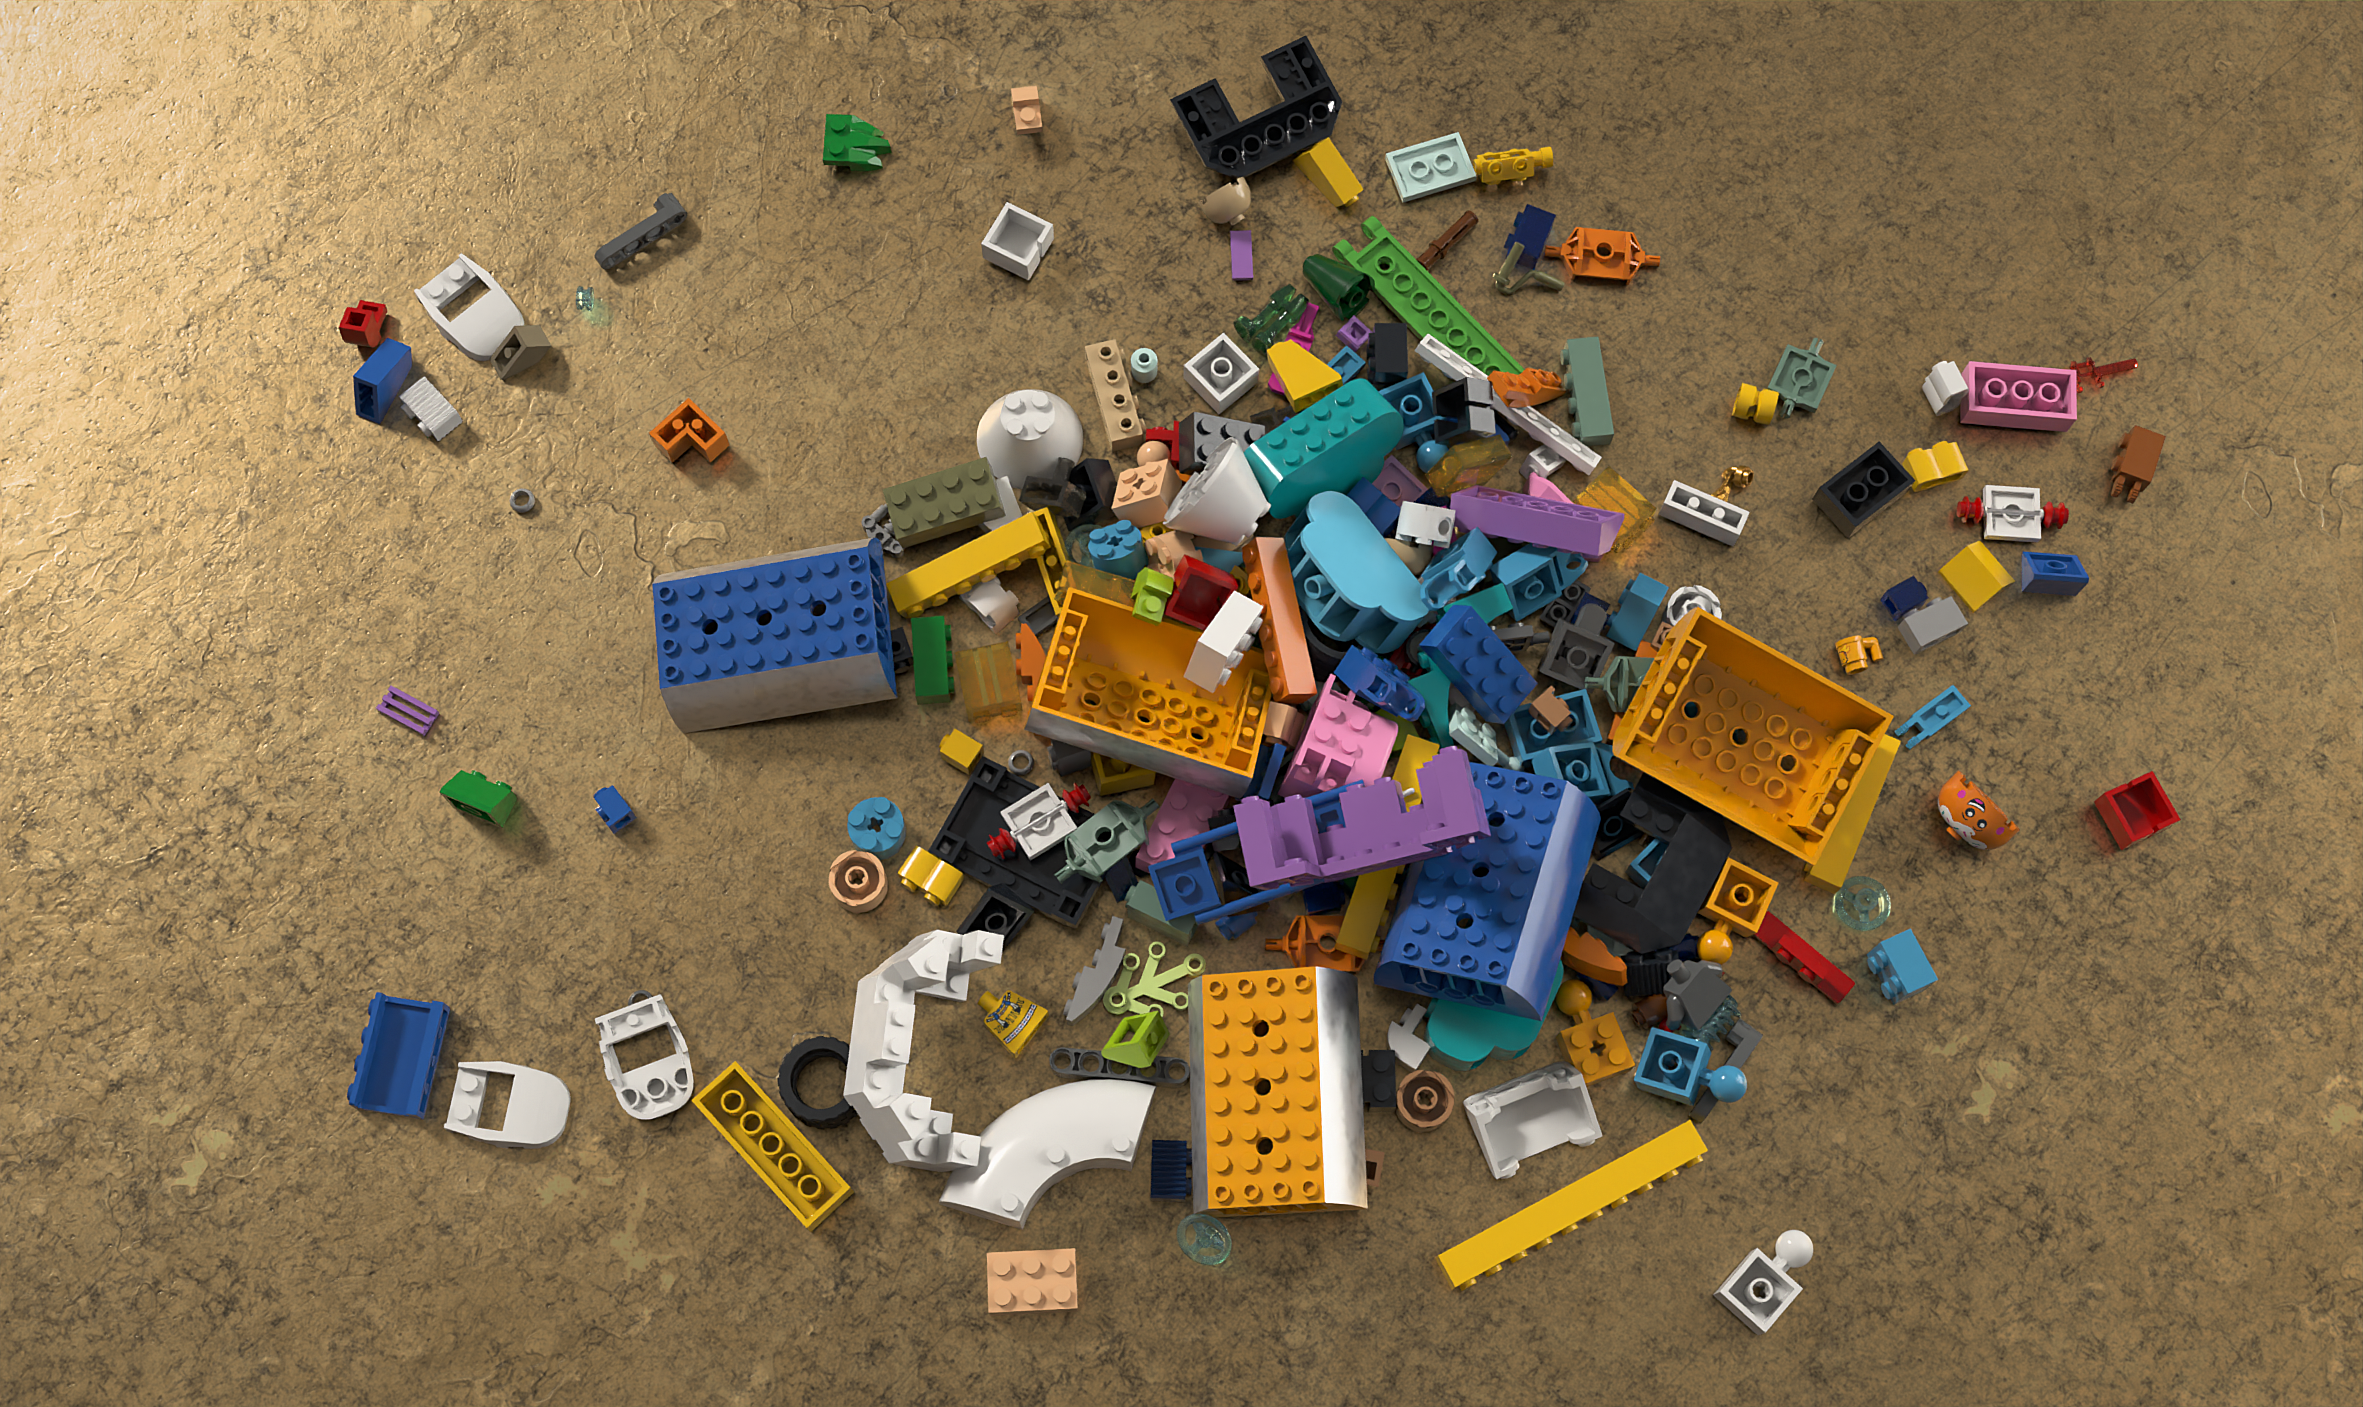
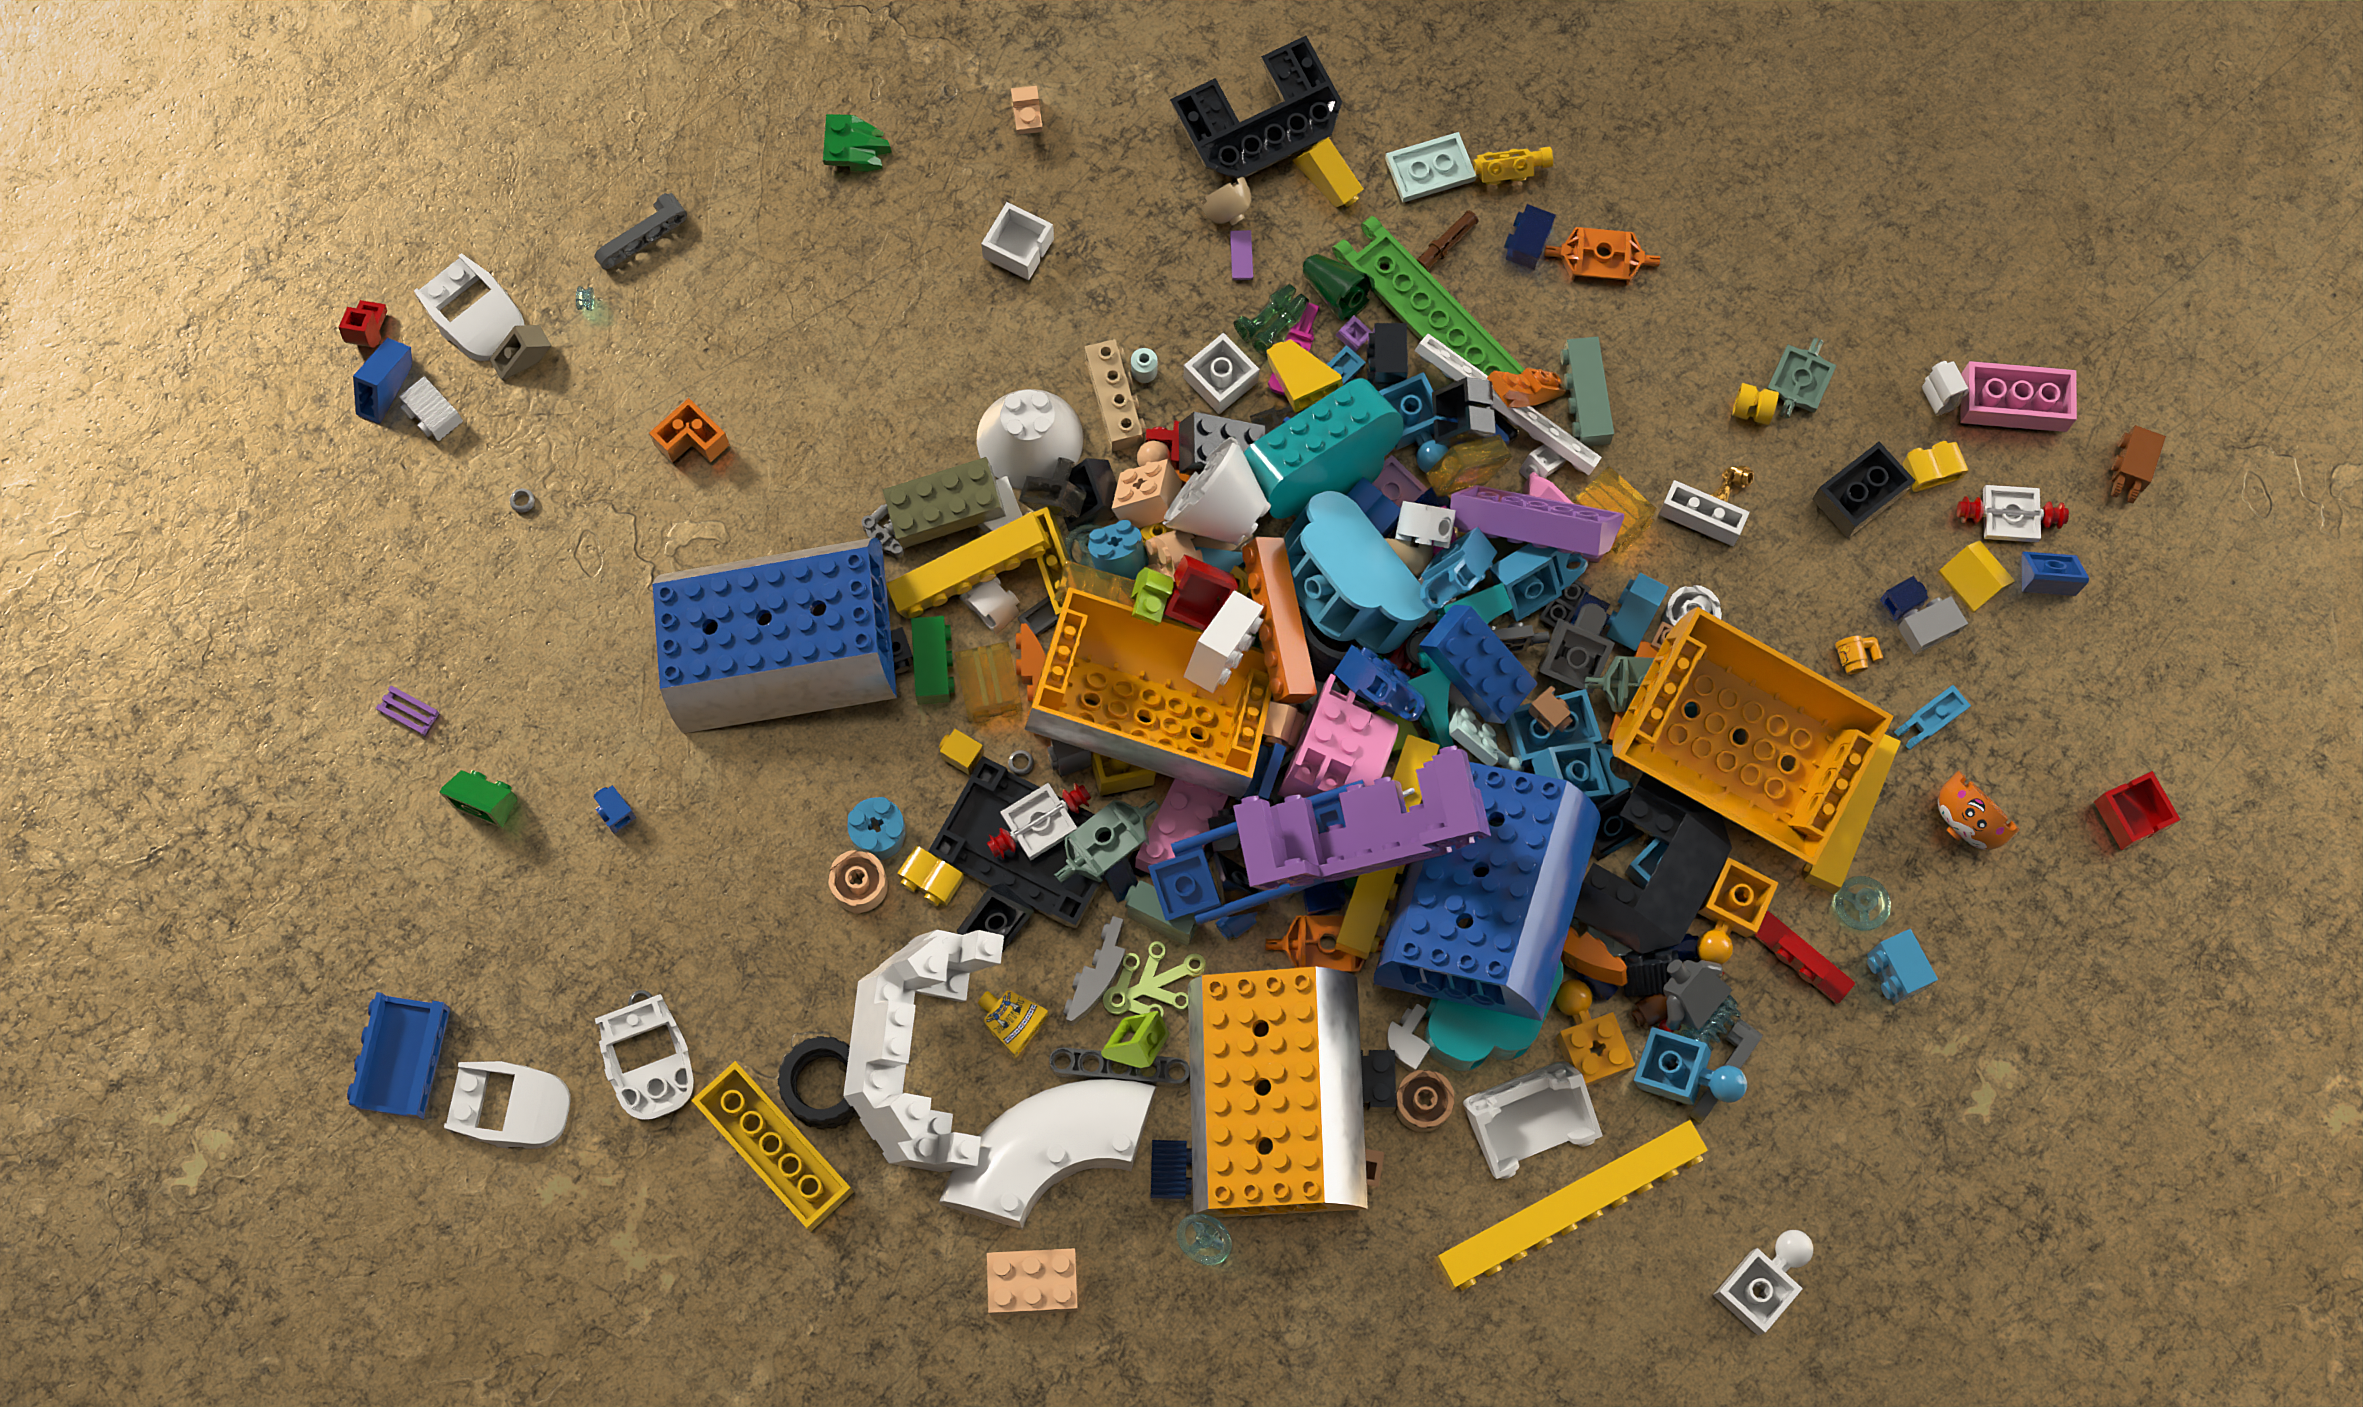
(1502, 276): olive piece -> none
(2098, 372): clear red piece -> none

